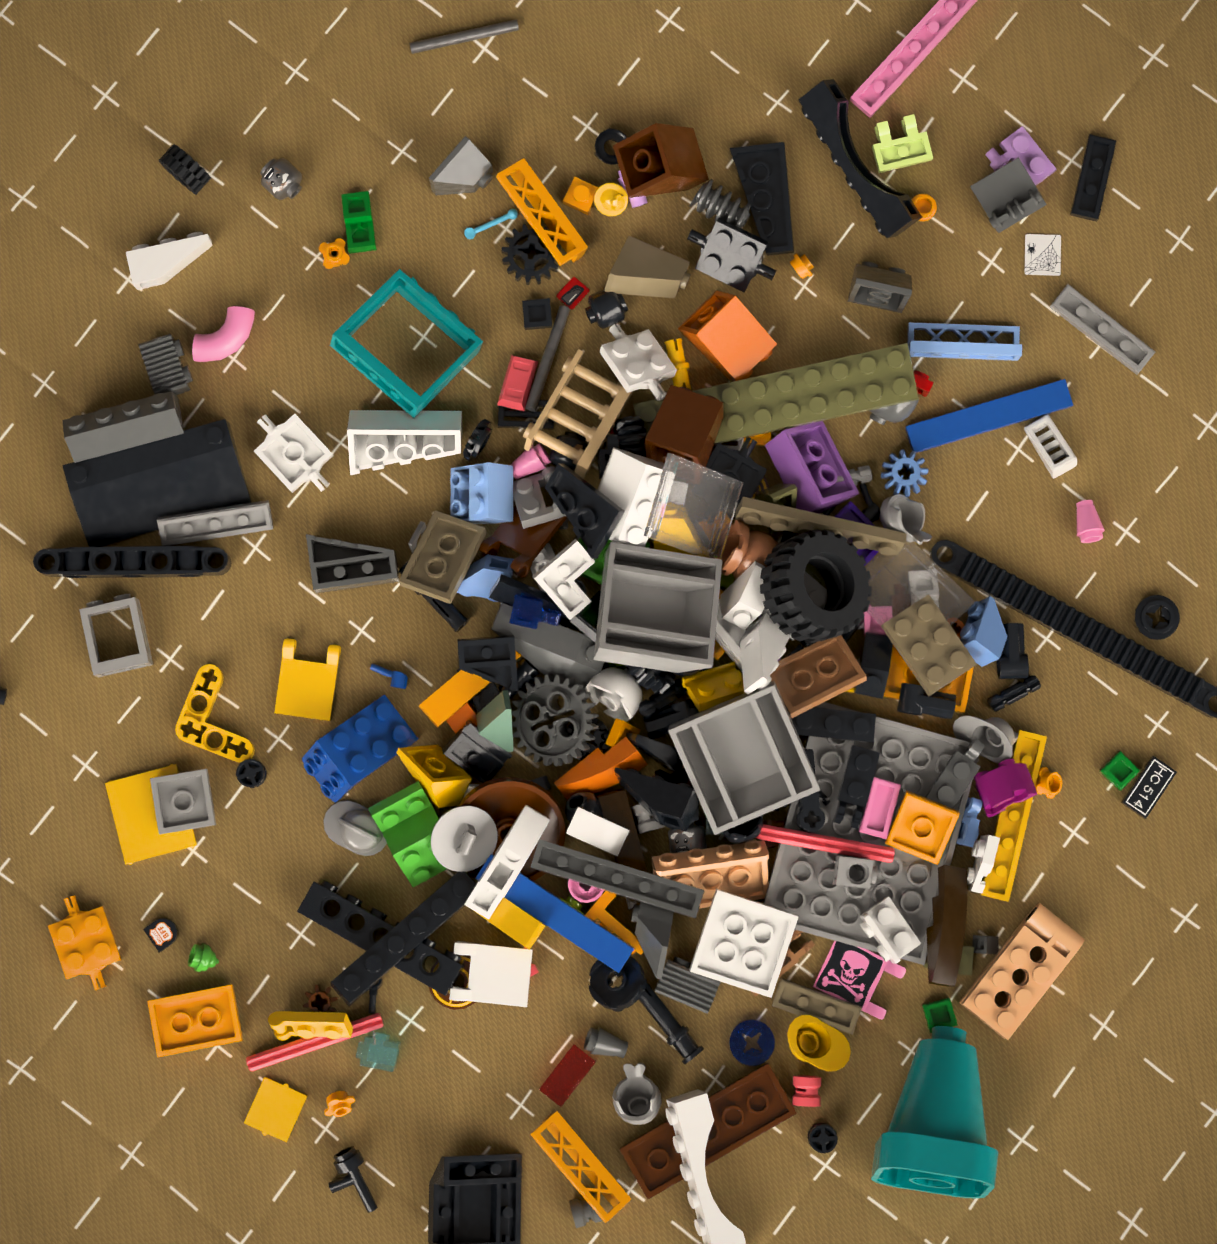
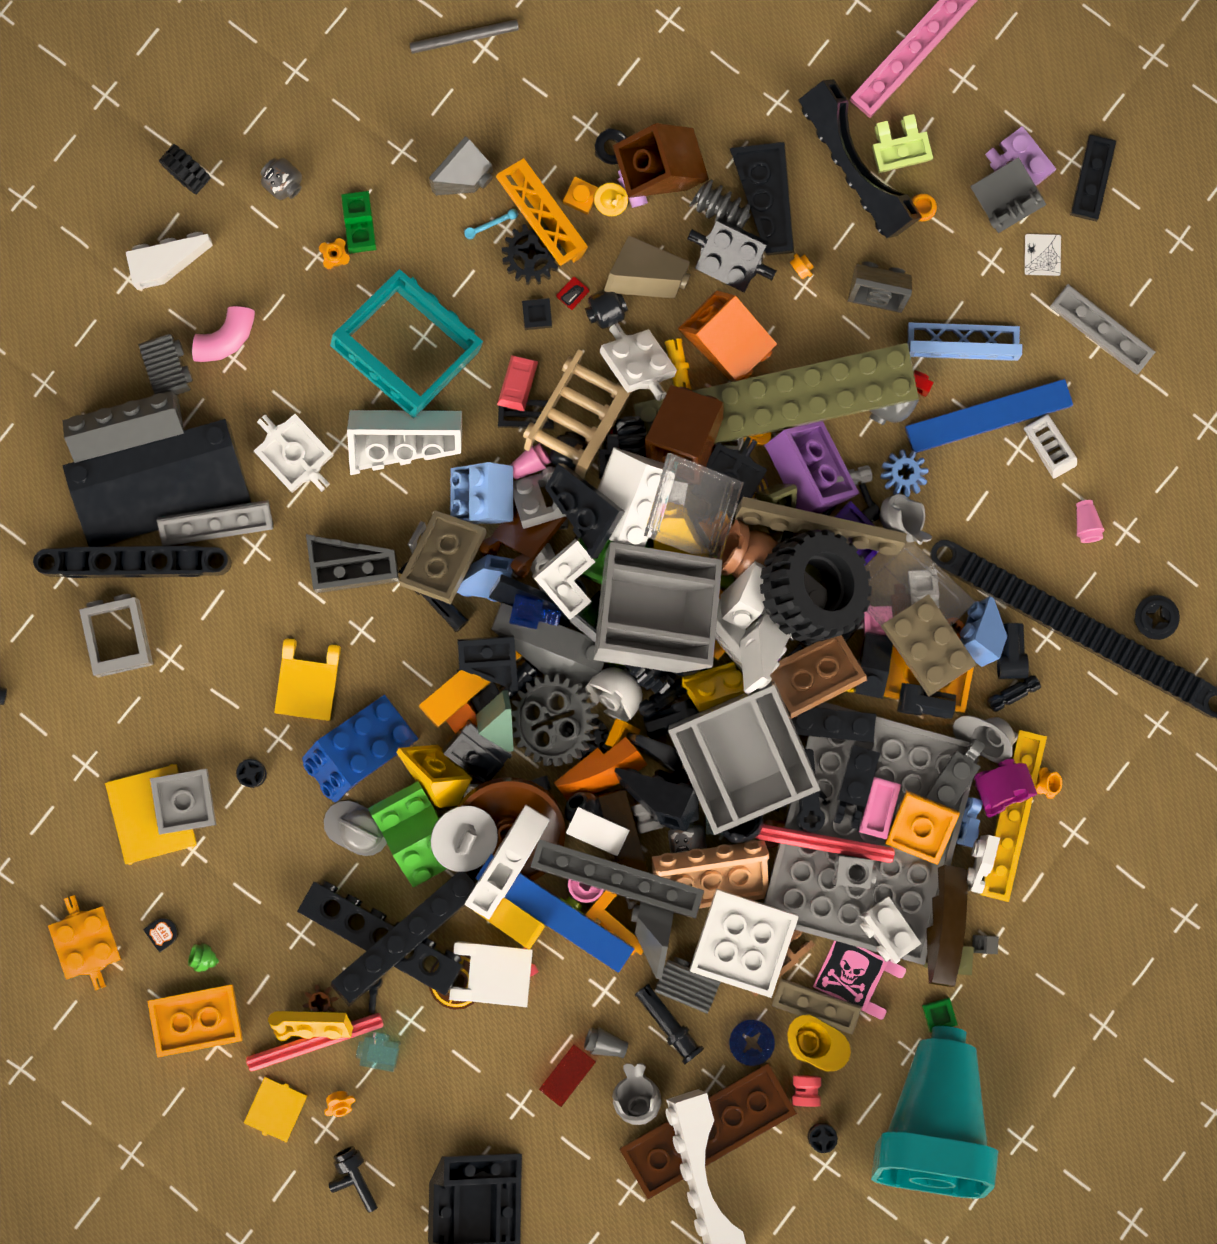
(200, 718): yellow beam -> none
(398, 680): blue hand -> none
(477, 440): black gear -> none
(547, 358): flat silver bar -> none
(583, 1212): dark grey wheel -> none
(585, 1162): light orange fence -> none
(618, 997): black plate -> none
(1057, 946): light nougat hinge -> none
(1119, 770): green tile -> none
(1149, 787): black tile -> none

